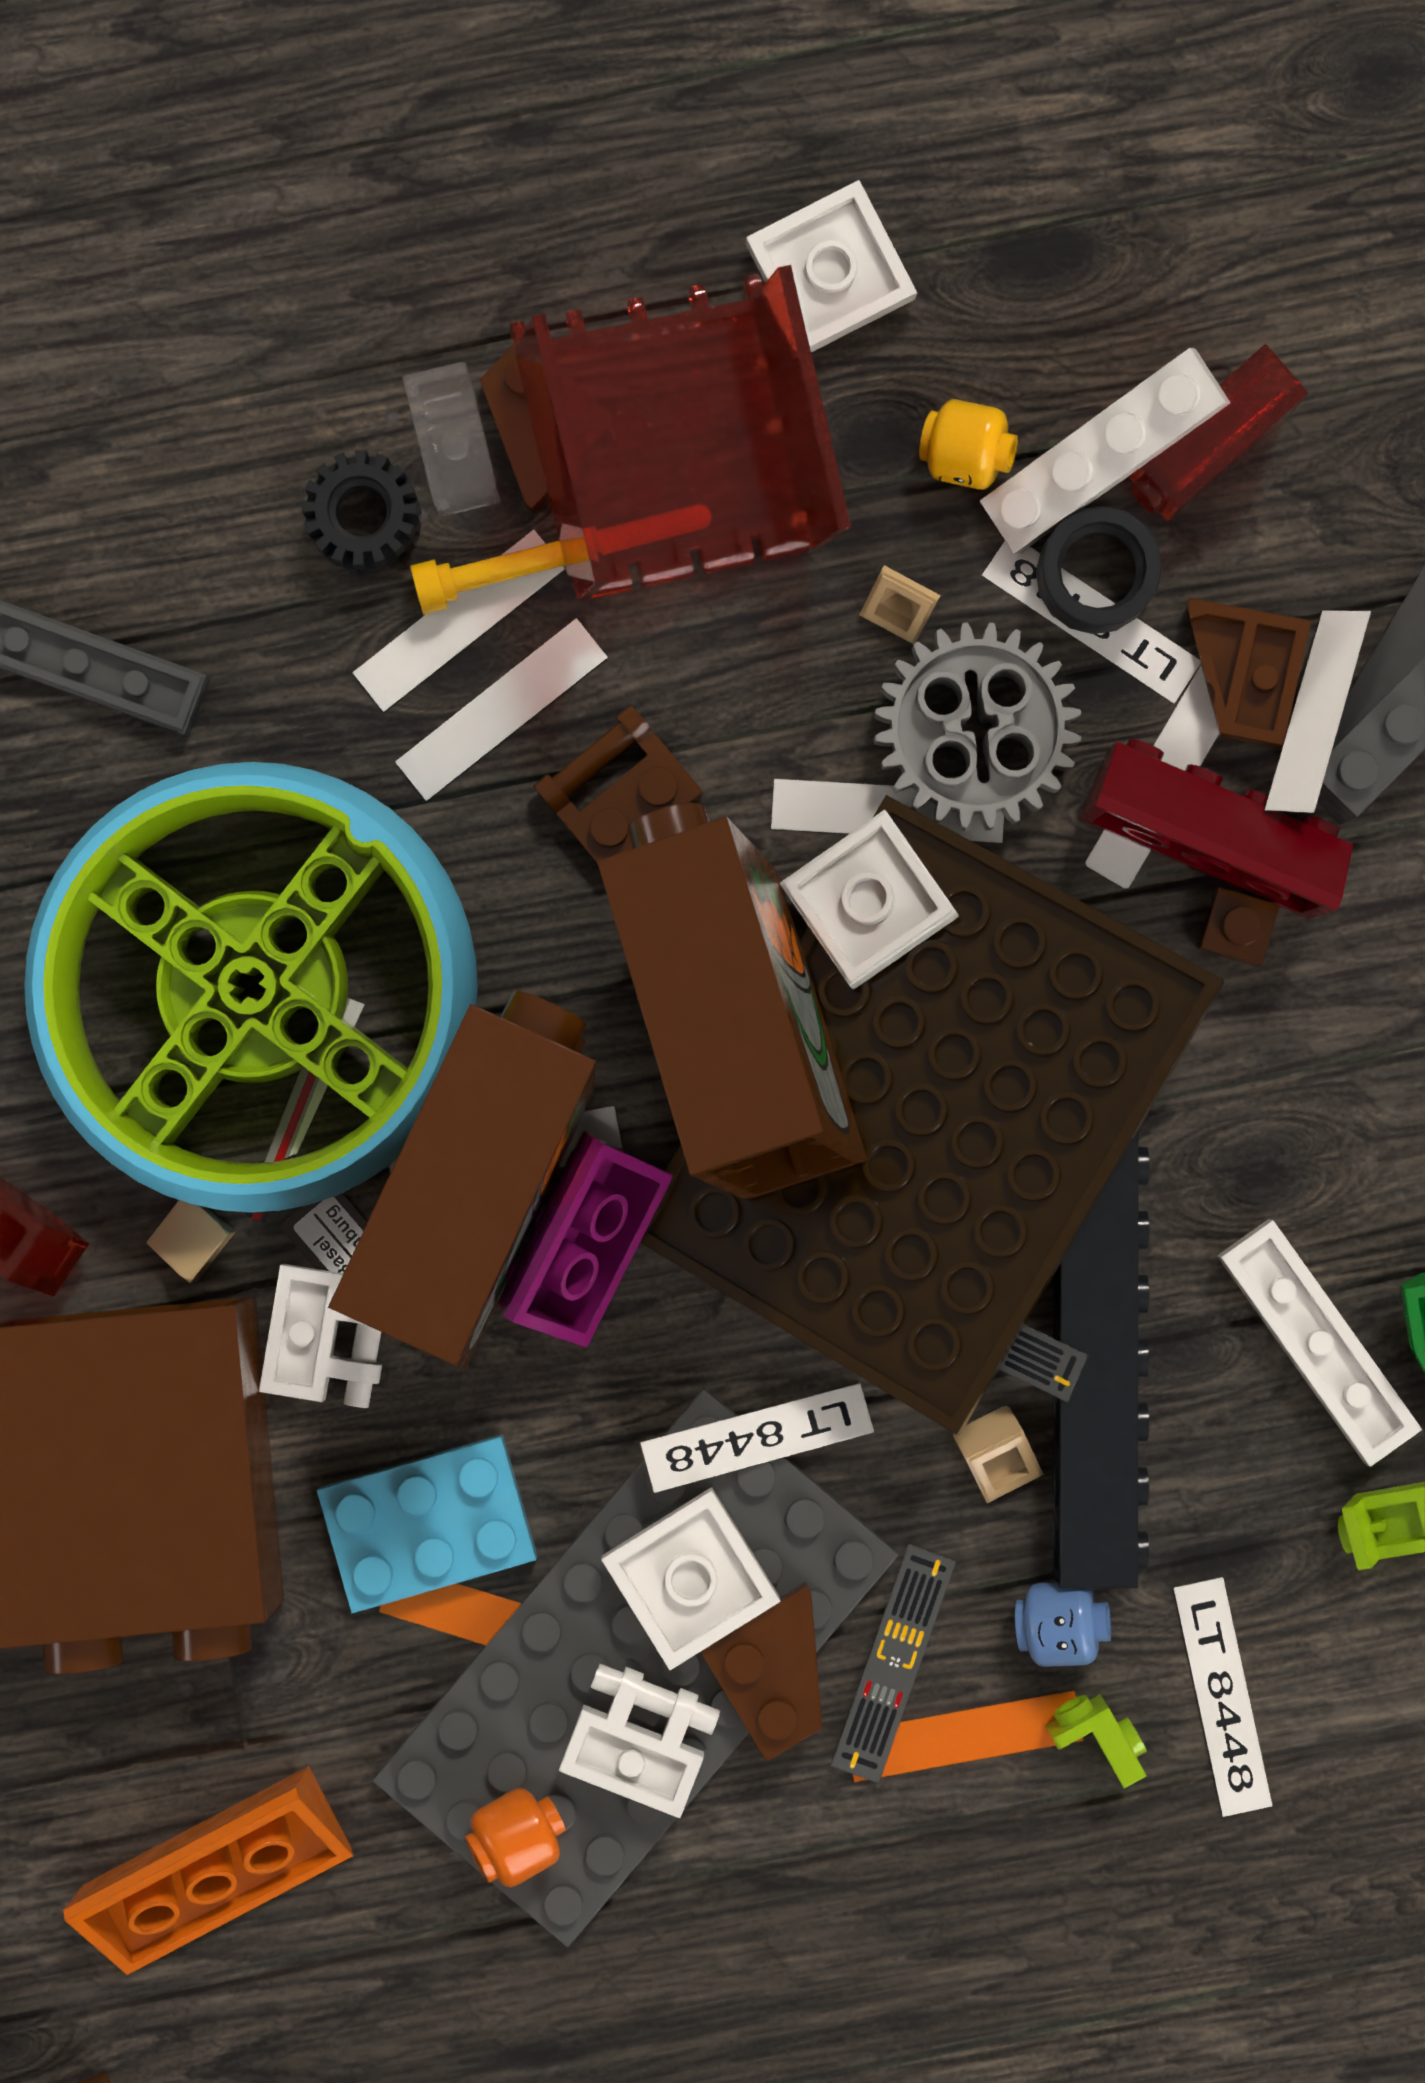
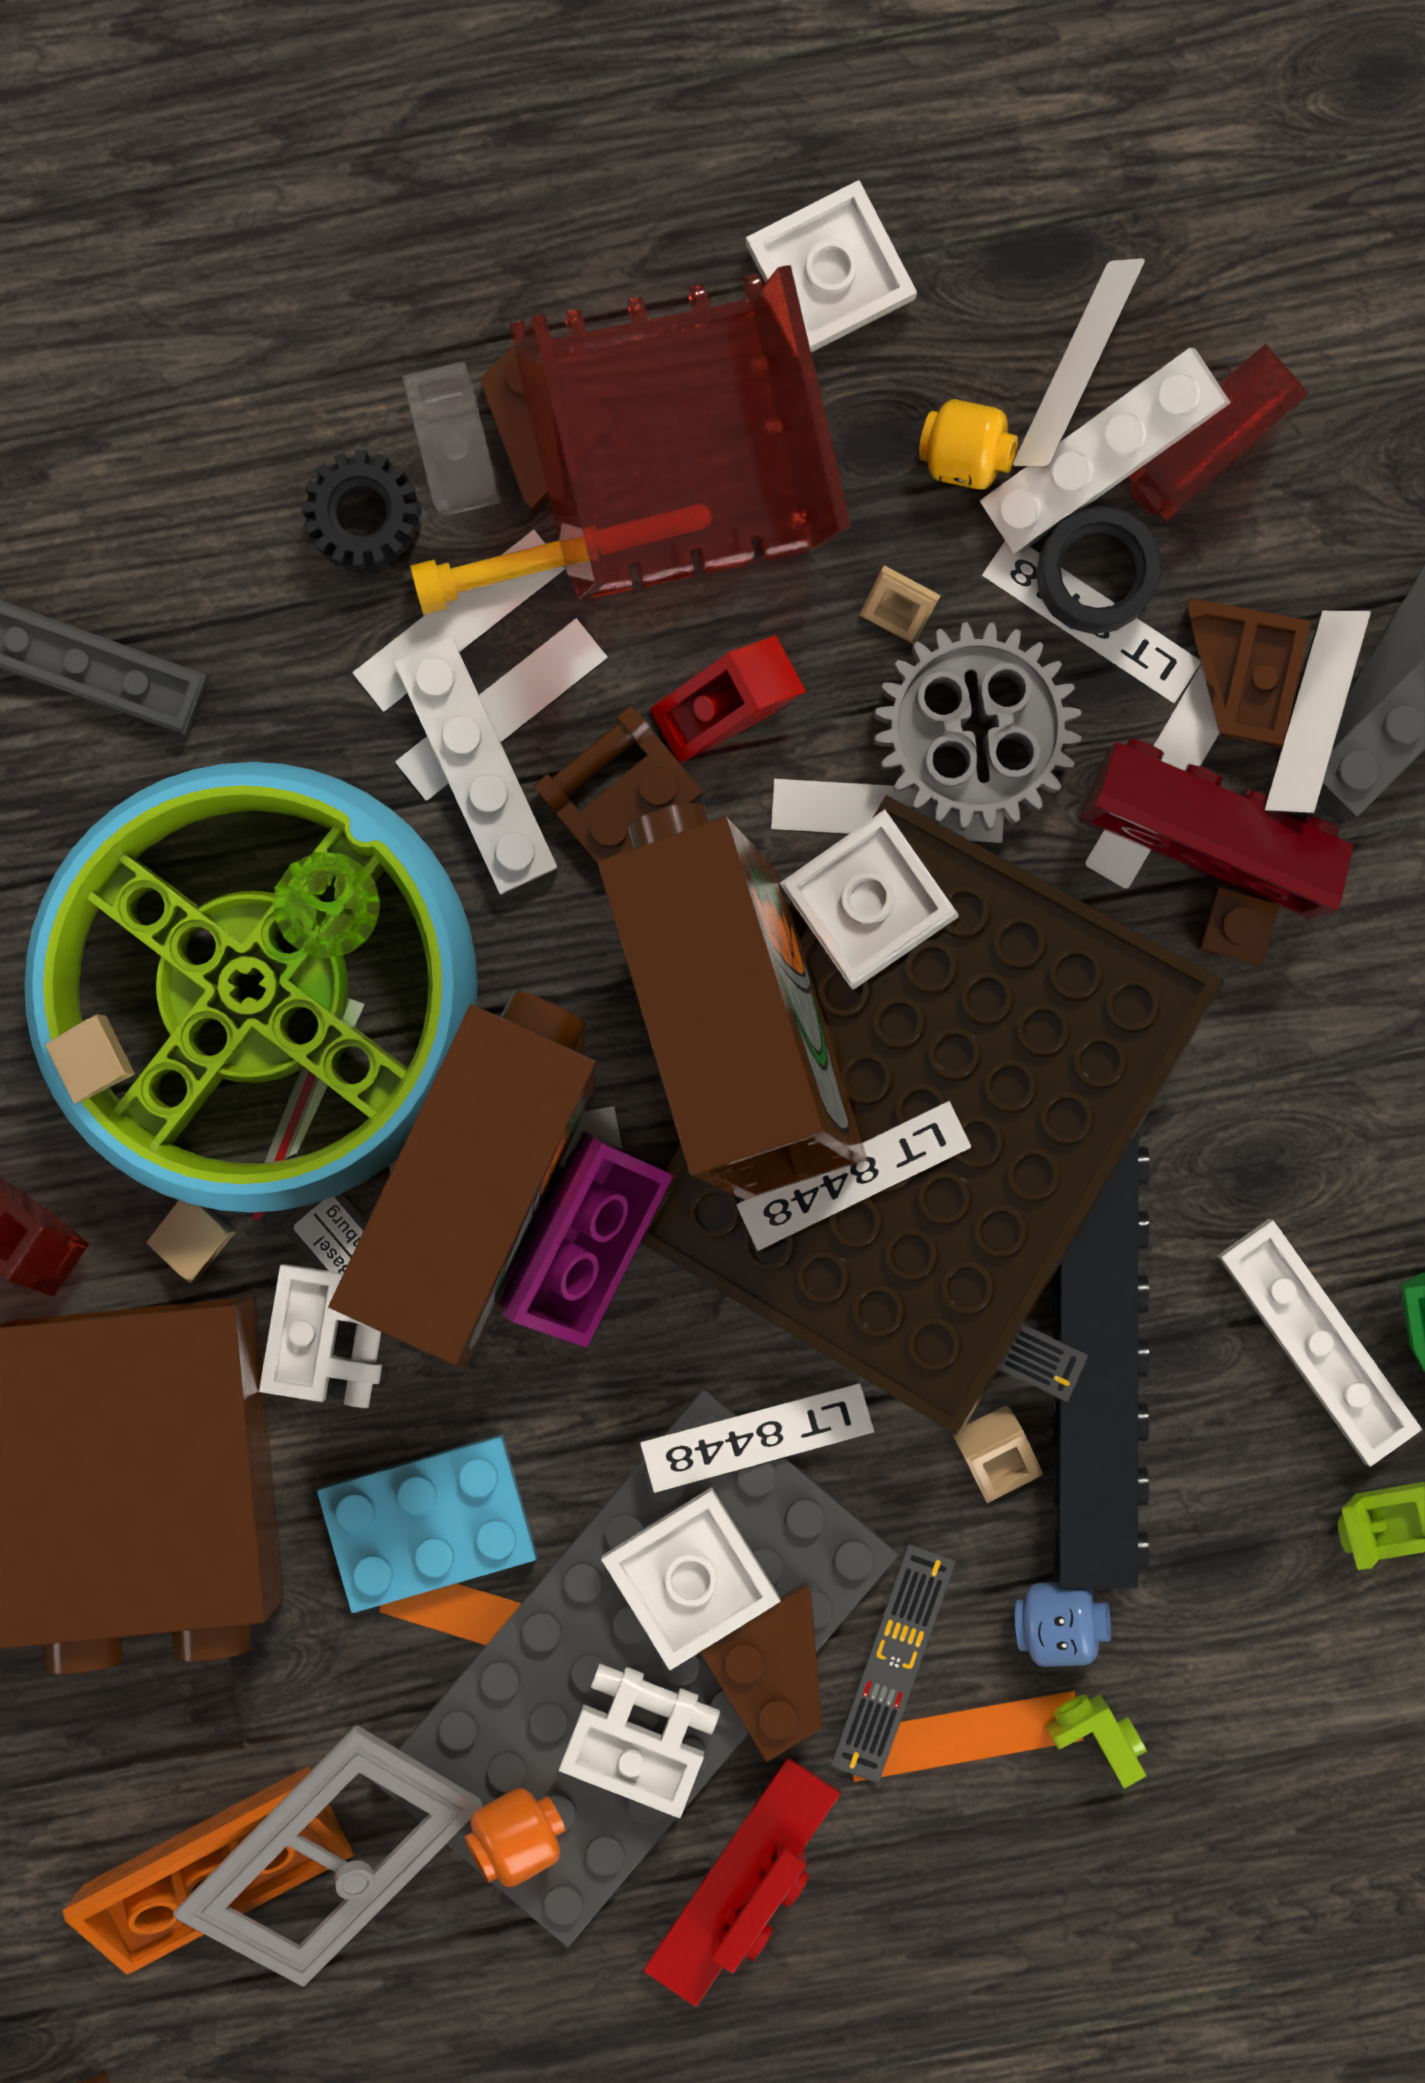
(89, 1058): none -> tan slope
(338, 933): none -> clear neon green gear
(362, 1888): none -> light grey door
(475, 765): none -> white plate
(727, 698): none -> red slope
(745, 1885): none -> red bracket
(890, 1160): none -> white sticker
(1078, 363): none -> white sticker
(1222, 1697): white sticker -> none

